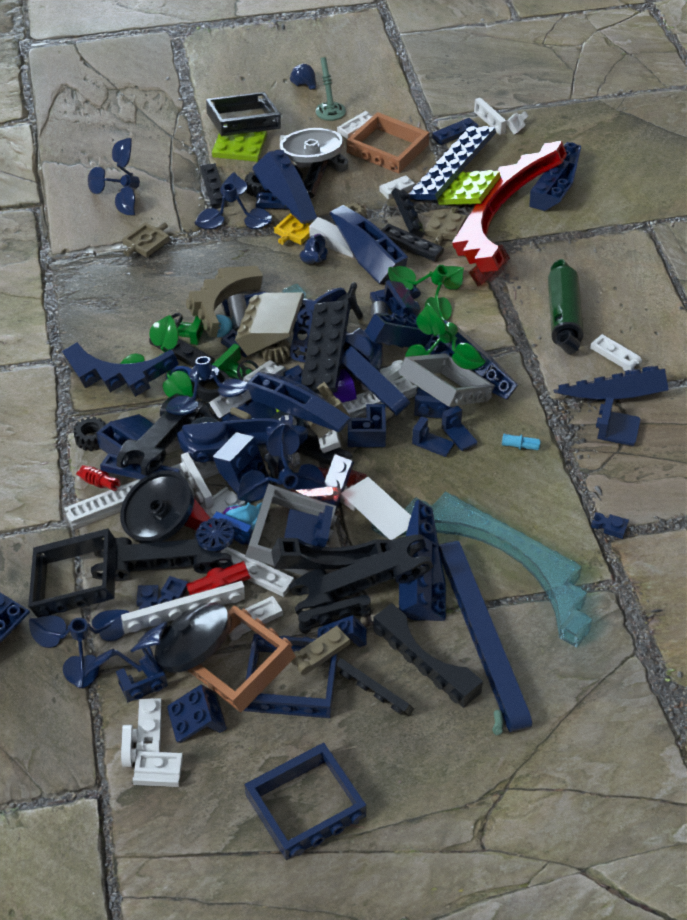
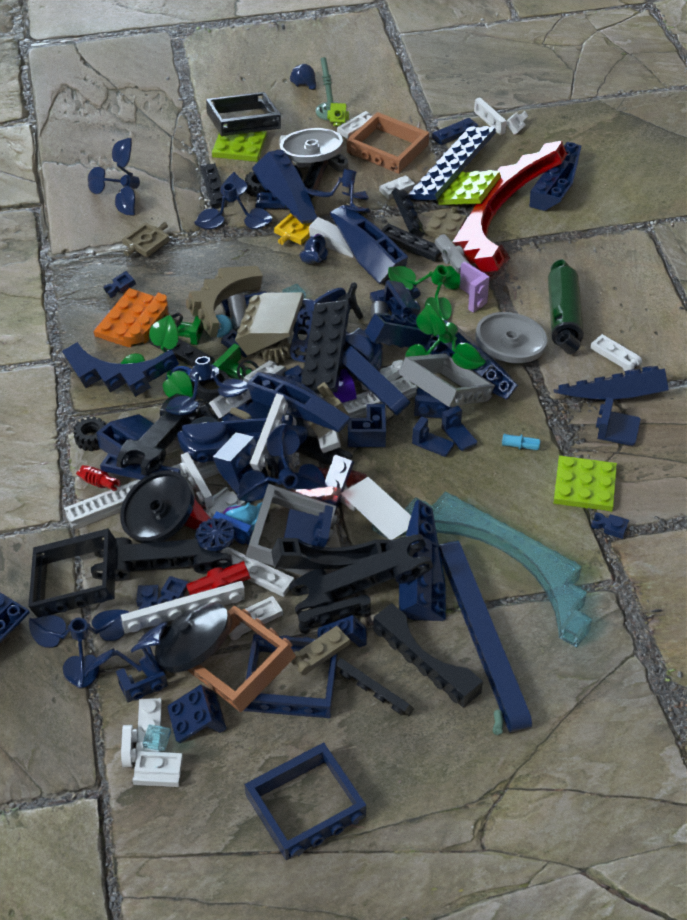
(120, 283): none -> dark blue plate
(132, 318): none -> orange plate
(156, 737): none -> clear light blue tile
(273, 420): none -> white plate
(335, 109): none -> lime brick
(348, 180): none -> dark blue plant
(451, 253): none -> light grey piece
(475, 284): none -> lavender bracket
(511, 337): none -> light grey dish
(585, 483): none -> lime plate

